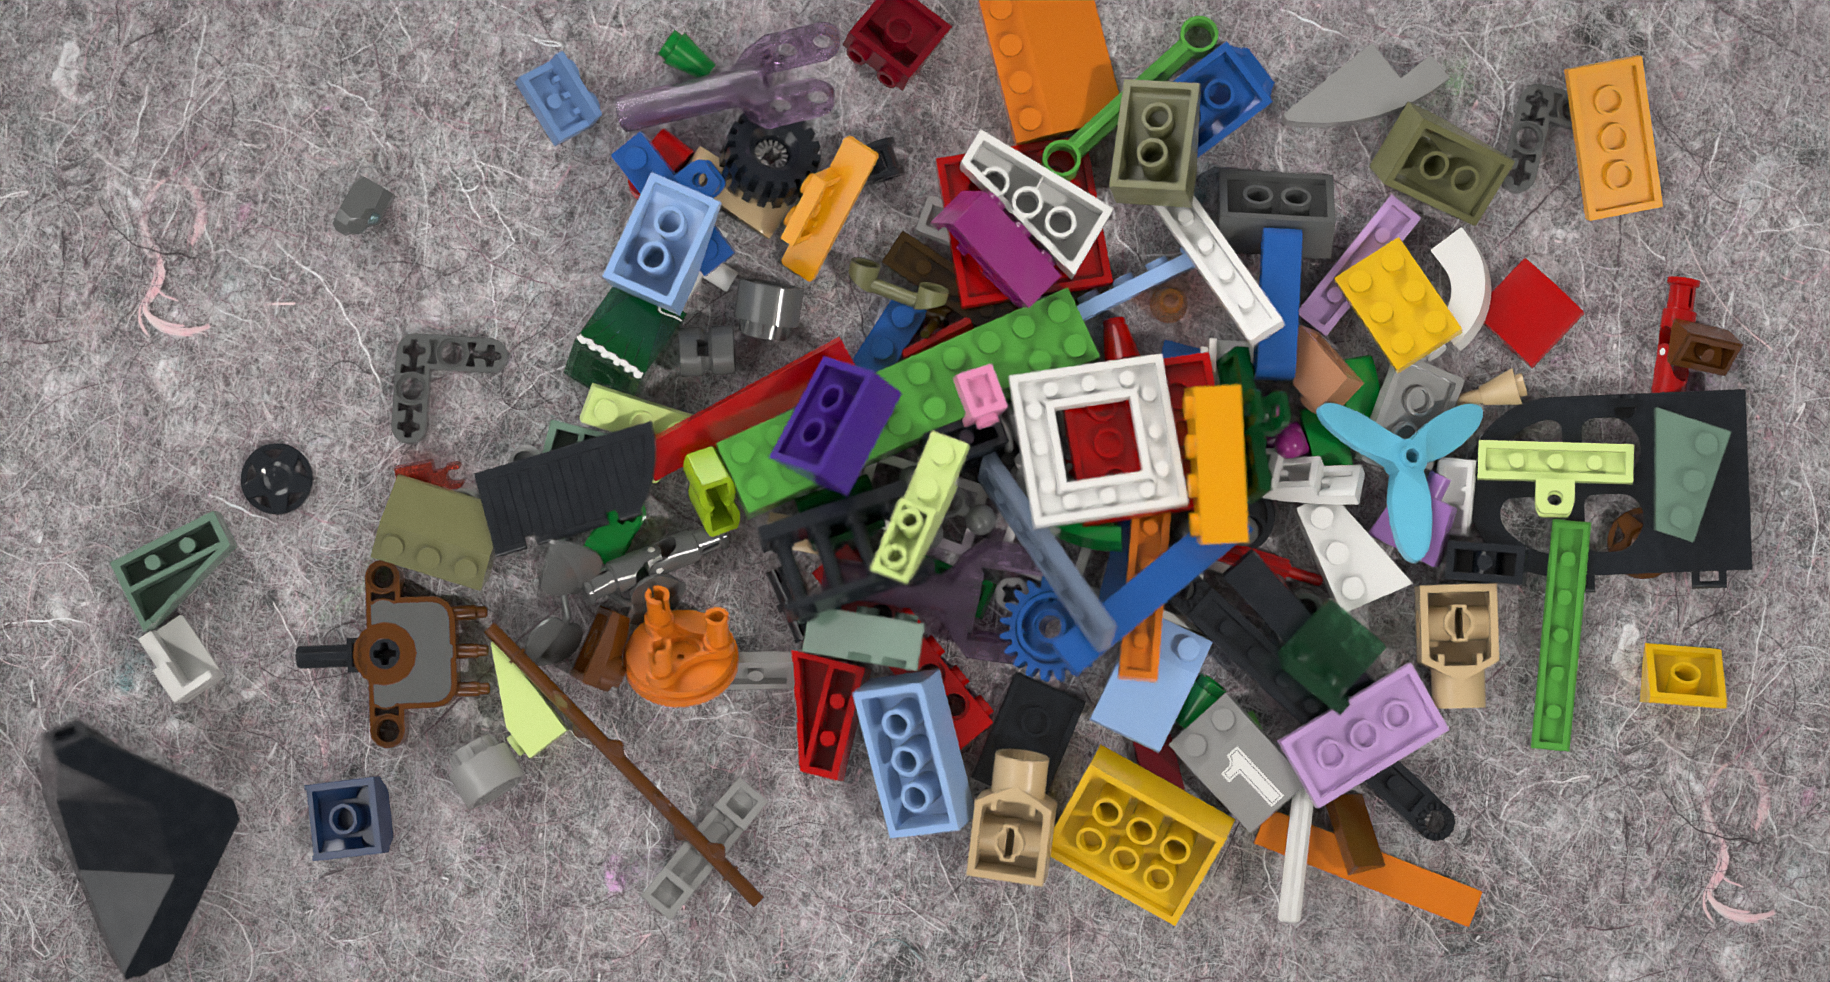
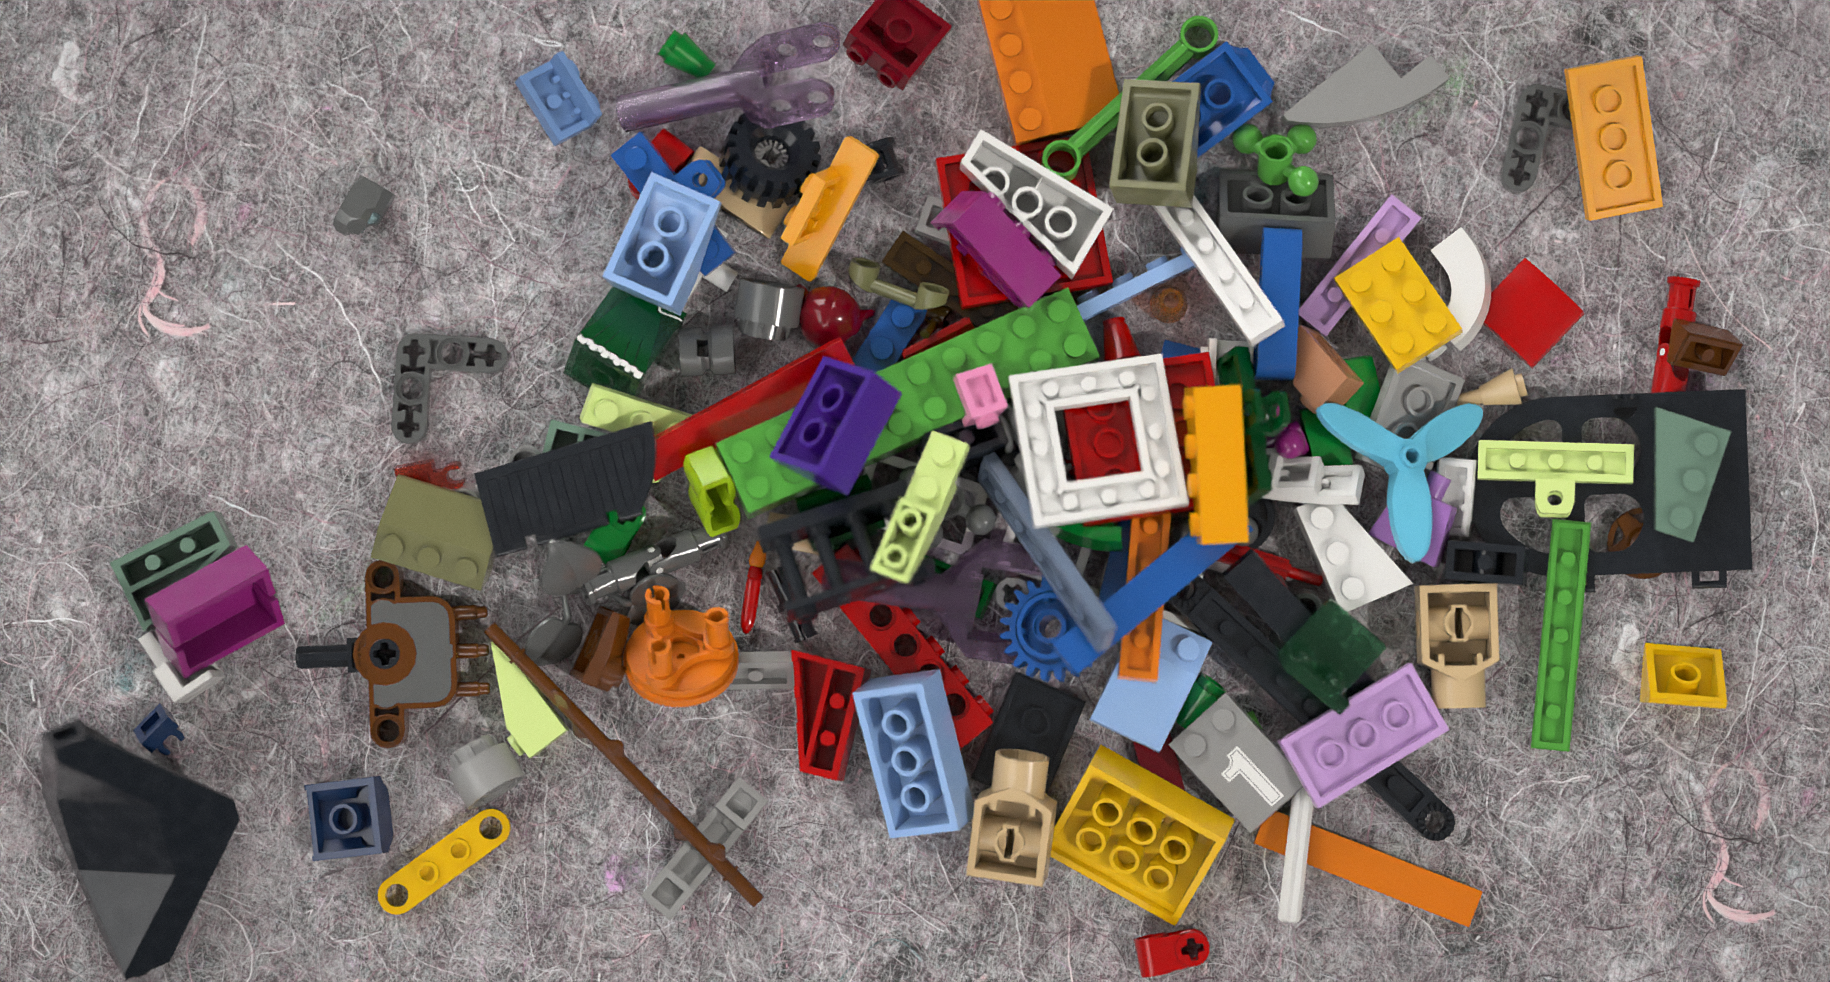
(157, 729): none -> dark blue tile
(215, 611): none -> magenta piece
(276, 478): black wheel -> none
(444, 861): none -> yellow plate
(752, 589): none -> red piece
(830, 314): none -> dark red hair
(866, 637): sand green wedge -> none
(1162, 951): none -> red piece
(1276, 156): none -> bright green piece
(1355, 833): reddish brown slope -> none
(1440, 164): olive slope -> none

